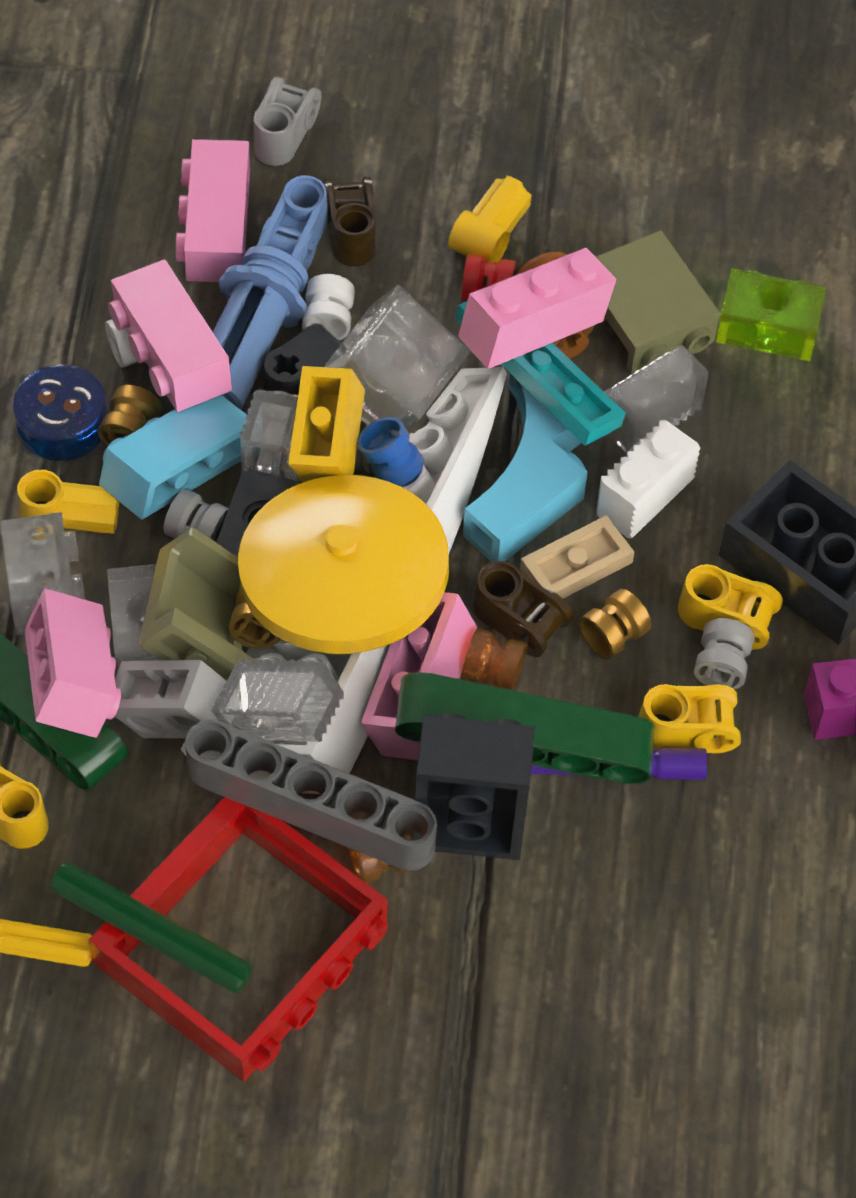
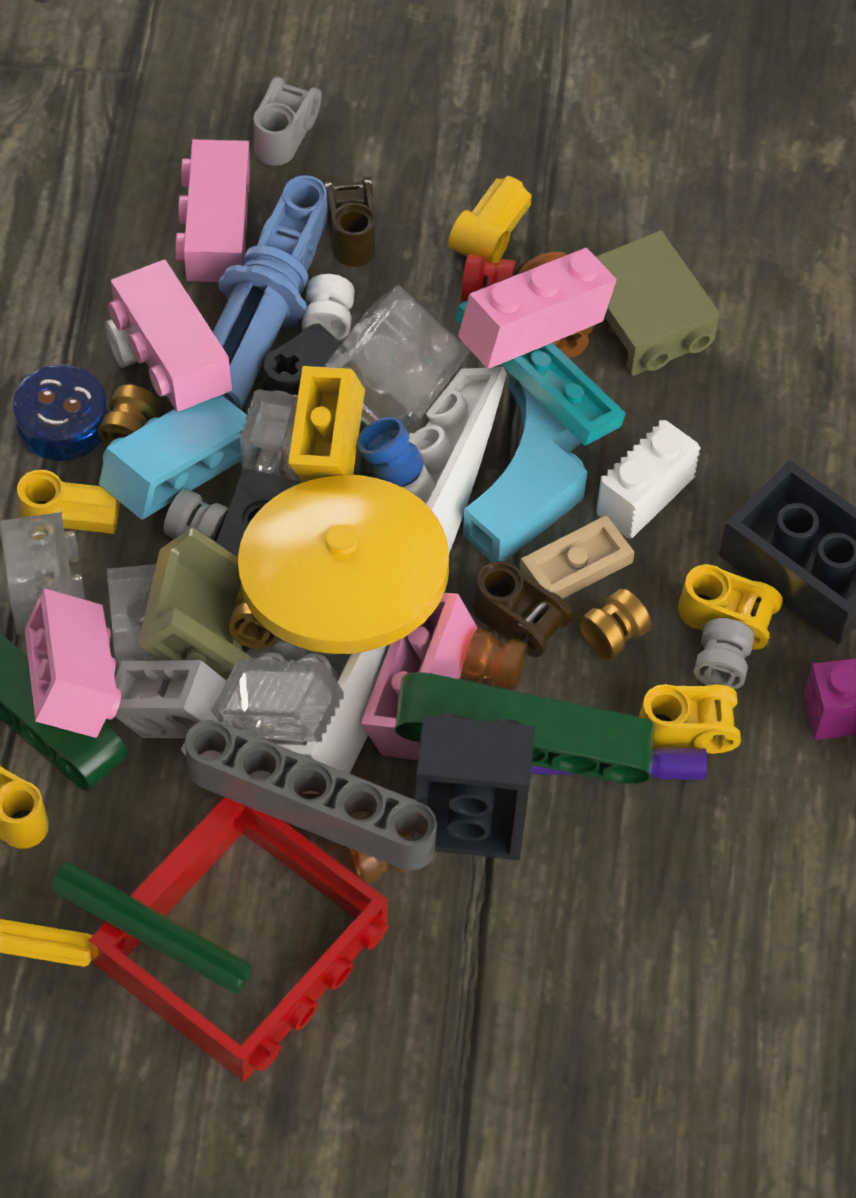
(660, 391): clear brick -> none
(771, 314): clear neon green brick -> none

